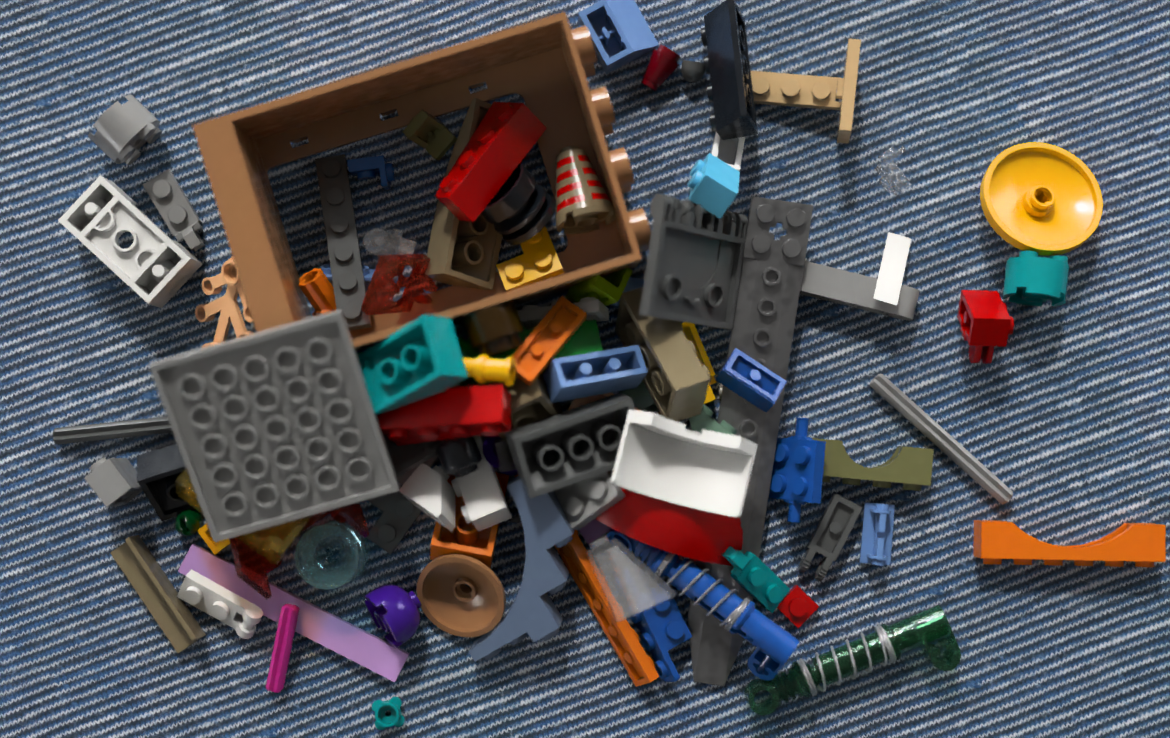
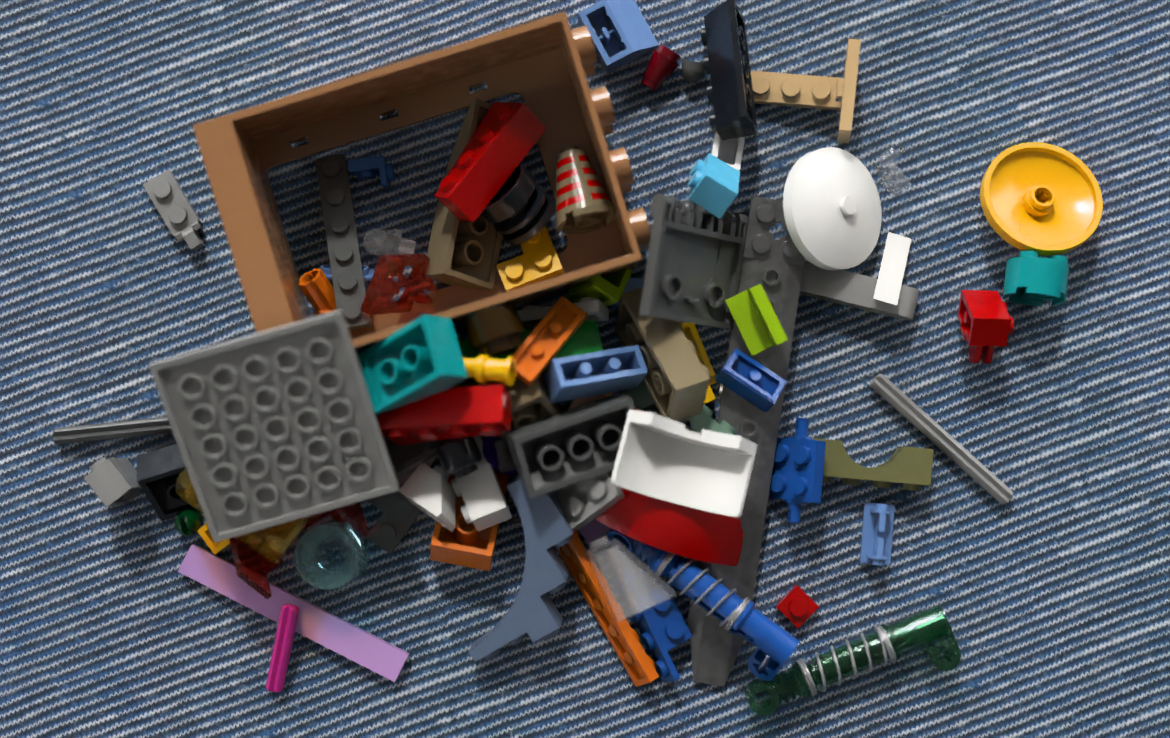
(125, 130): light grey brick -> none
(152, 264): white plate -> none
(157, 593): dark tan panel -> none
(220, 603): white plate -> none
(226, 305): light nougat plant -> none
(382, 720): teal plate -> none
(394, 612): dark purple cylinder -> none
(430, 134): olive bracket -> none
(455, 606): medium nougat dish -> none
(756, 319): none -> lime panel
(756, 578): teal hinge -> none
(830, 534): dark grey hinge -> none
(832, 209): none -> white dish
(1129, 542): orange arch -> none

